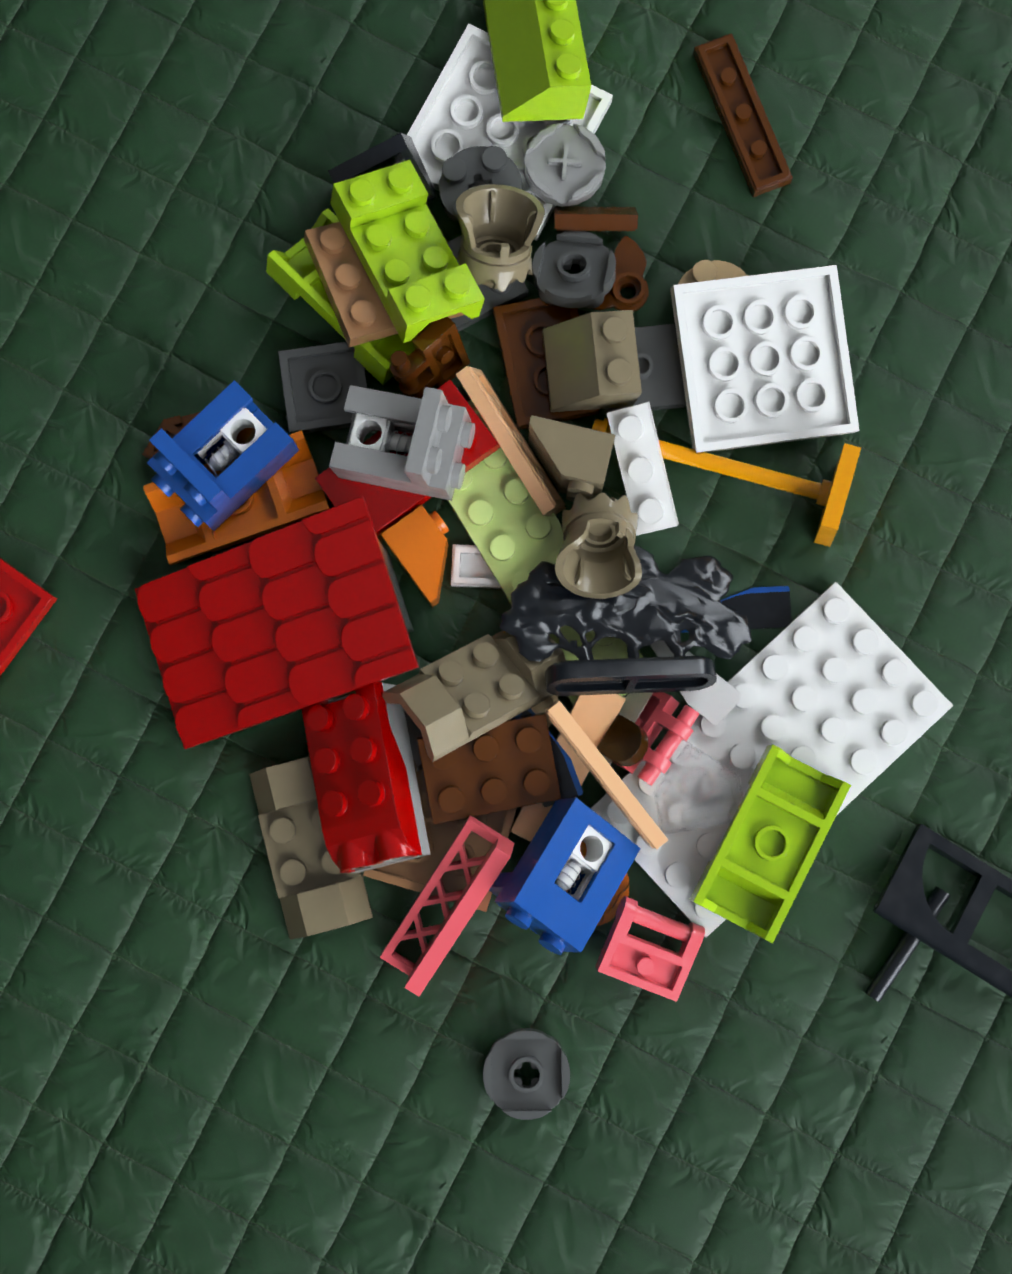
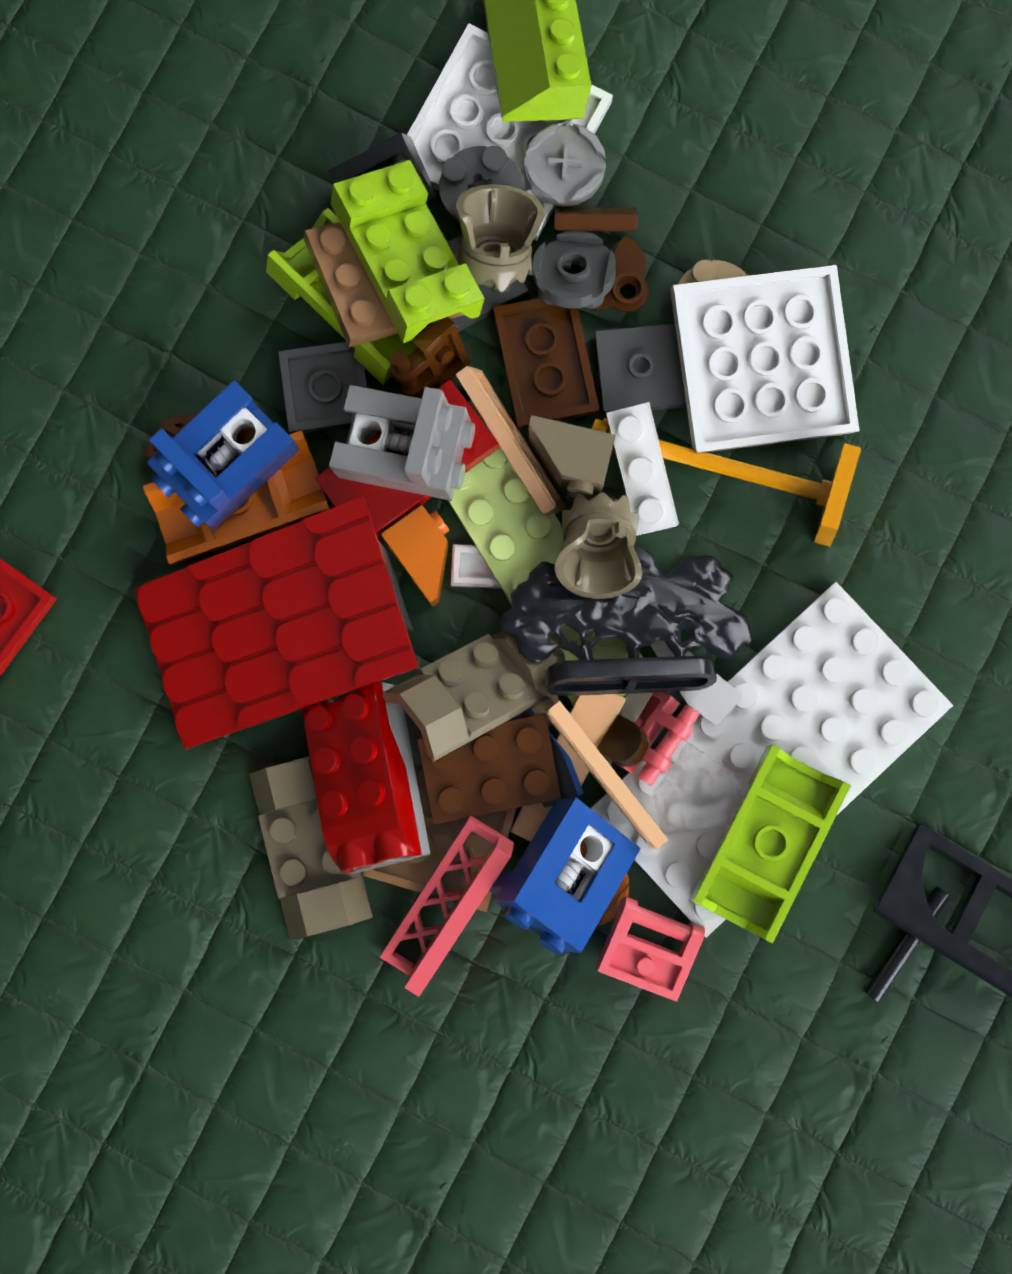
(545, 1091): dark grey plate -> none
(592, 362): dark tan slope -> none
(742, 115): reddish brown tile -> none
(763, 606): black sticker -> none

